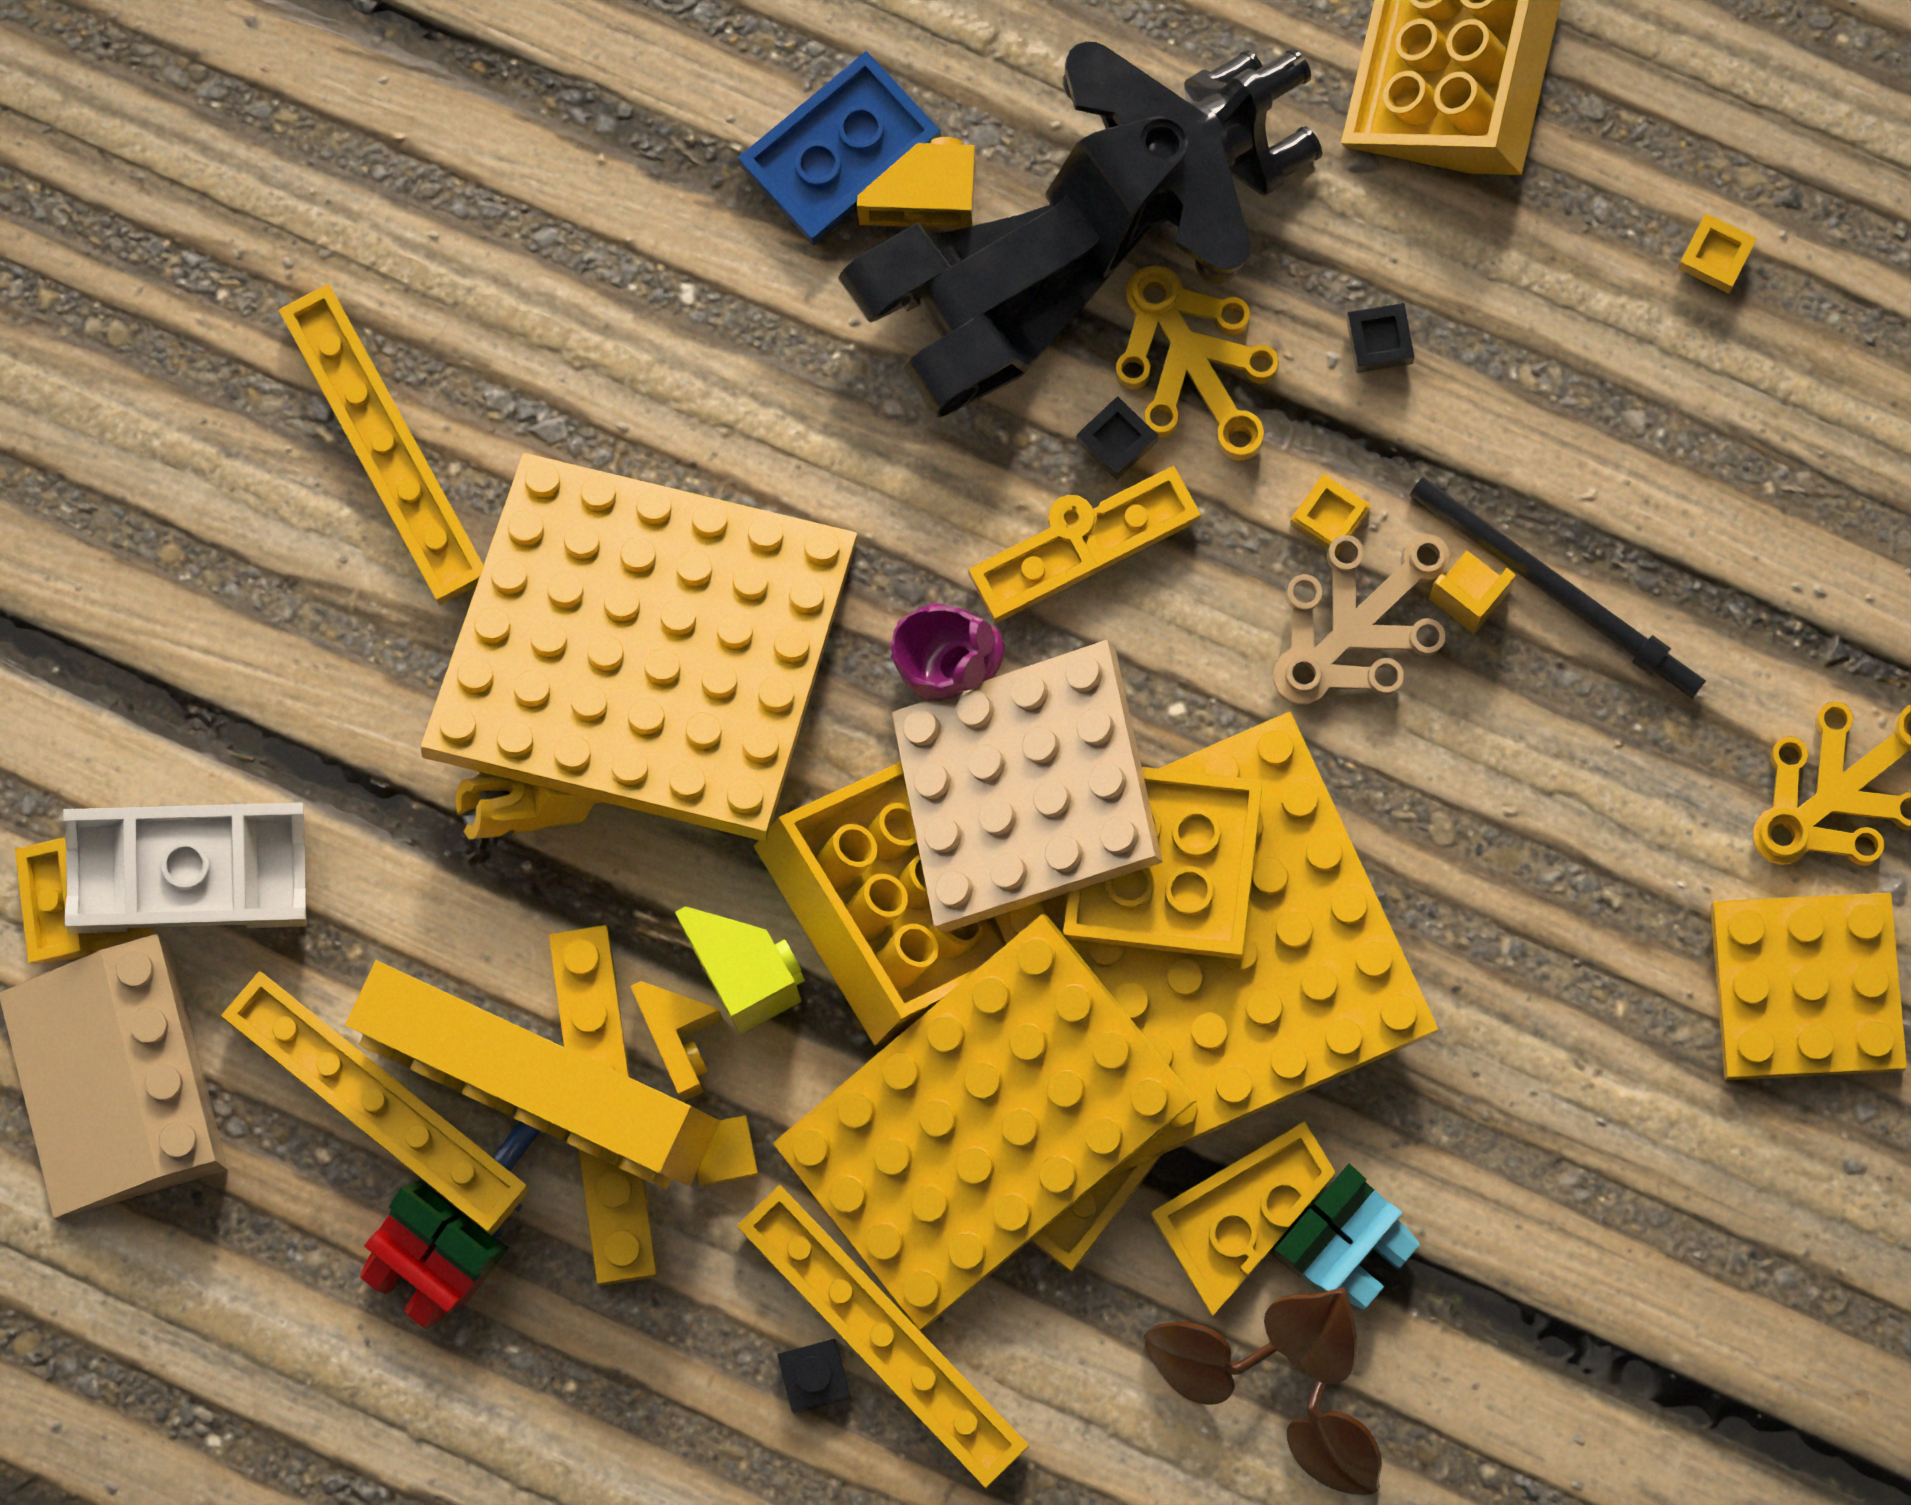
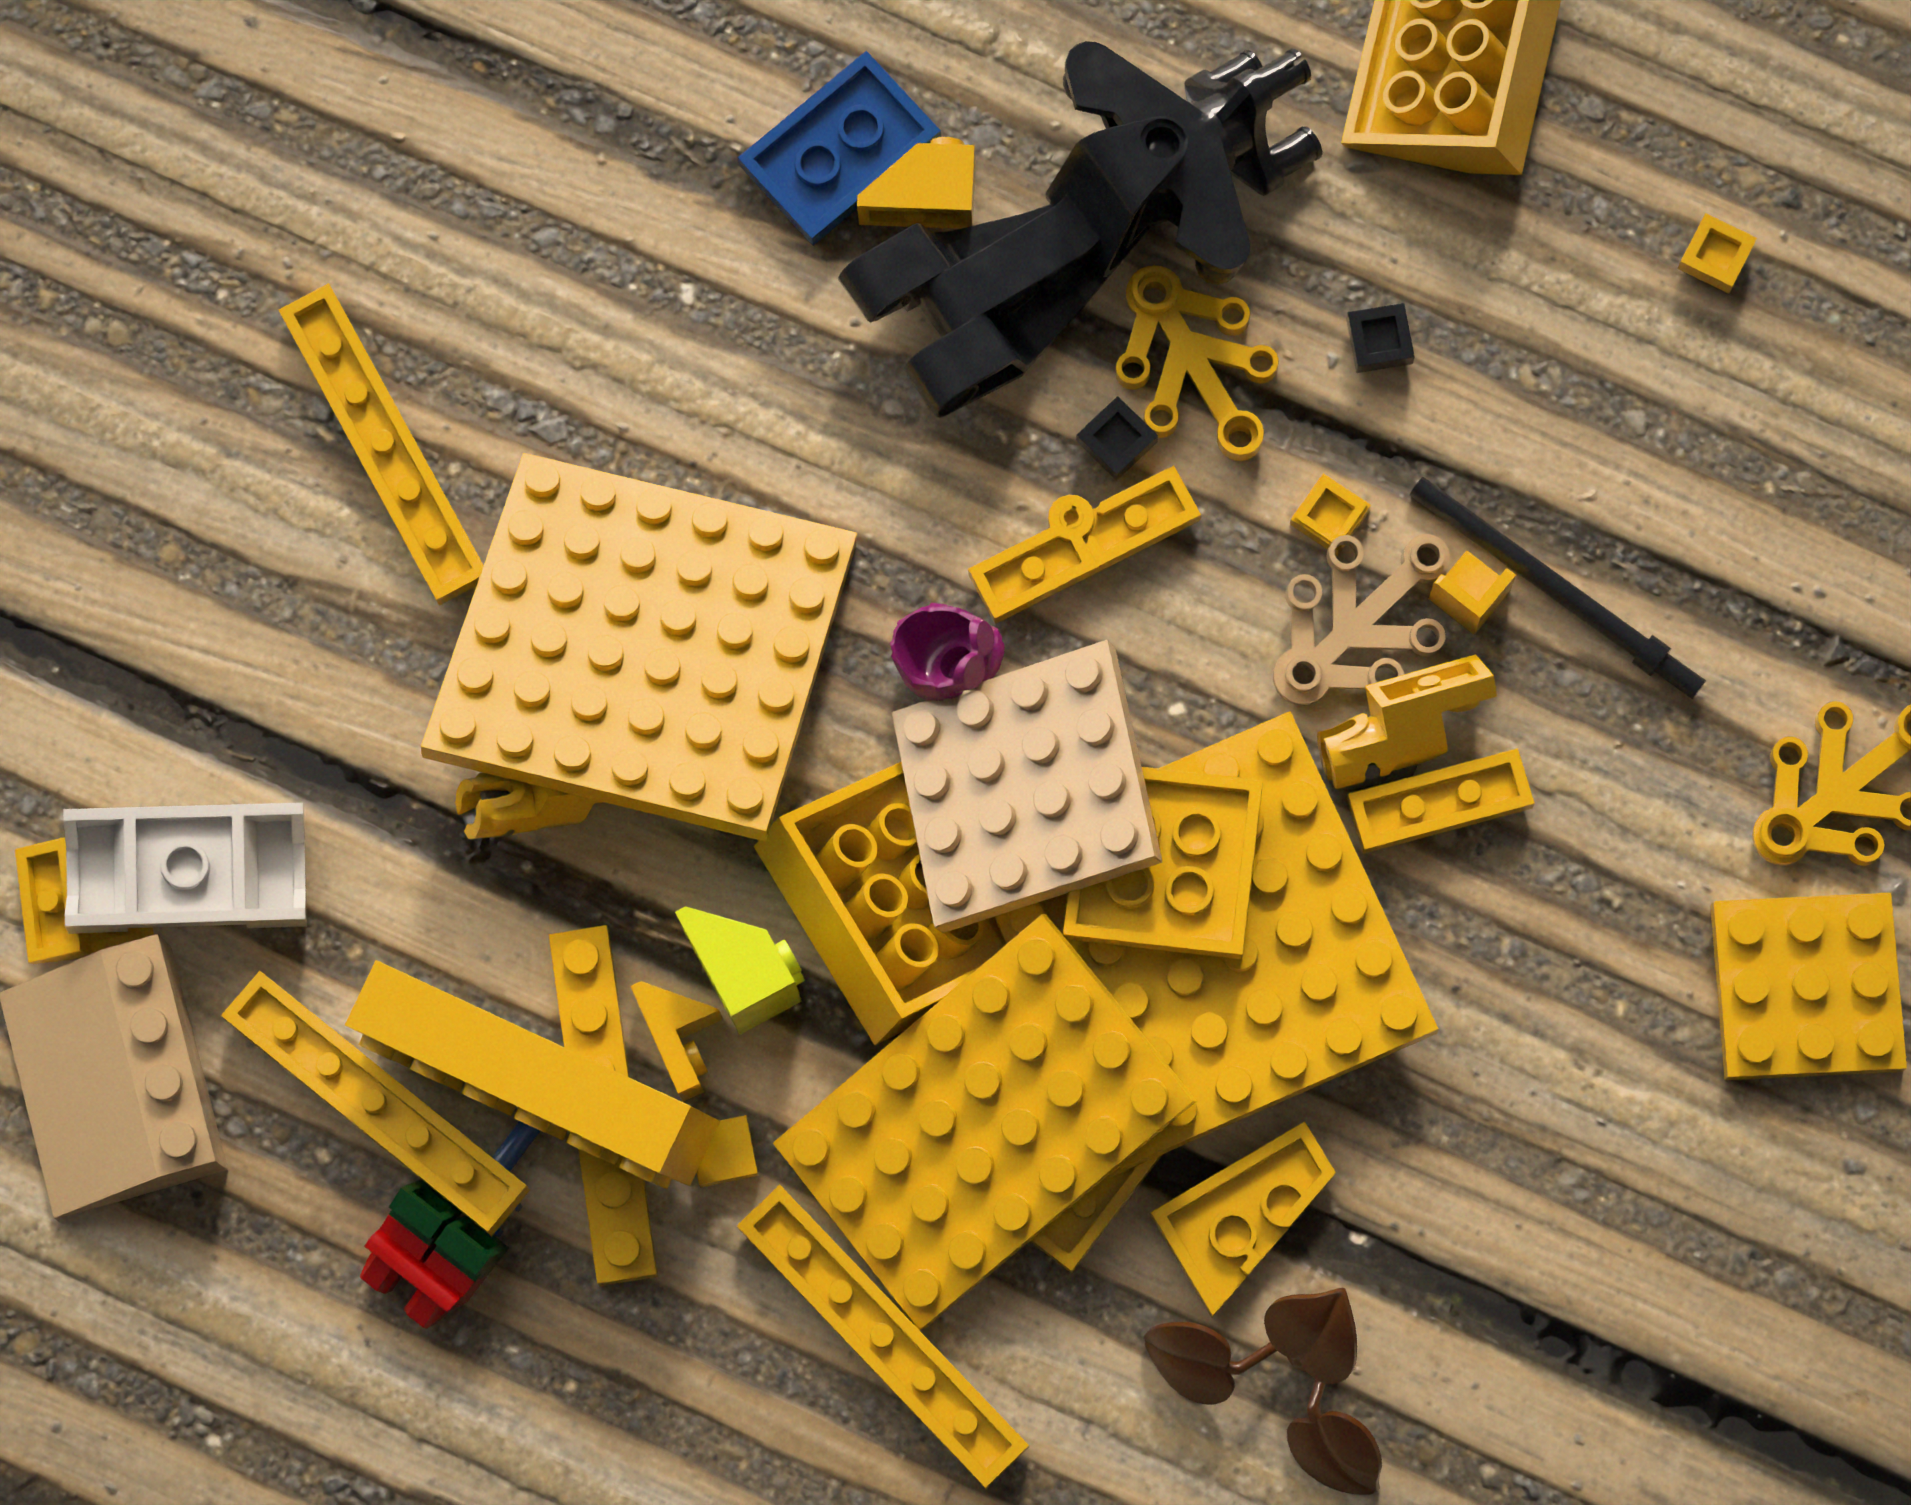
(814, 1376): black plate -> none
(1359, 1218): hips -> none
(1403, 723): none -> yellow plate
(1440, 801): none -> yellow plate

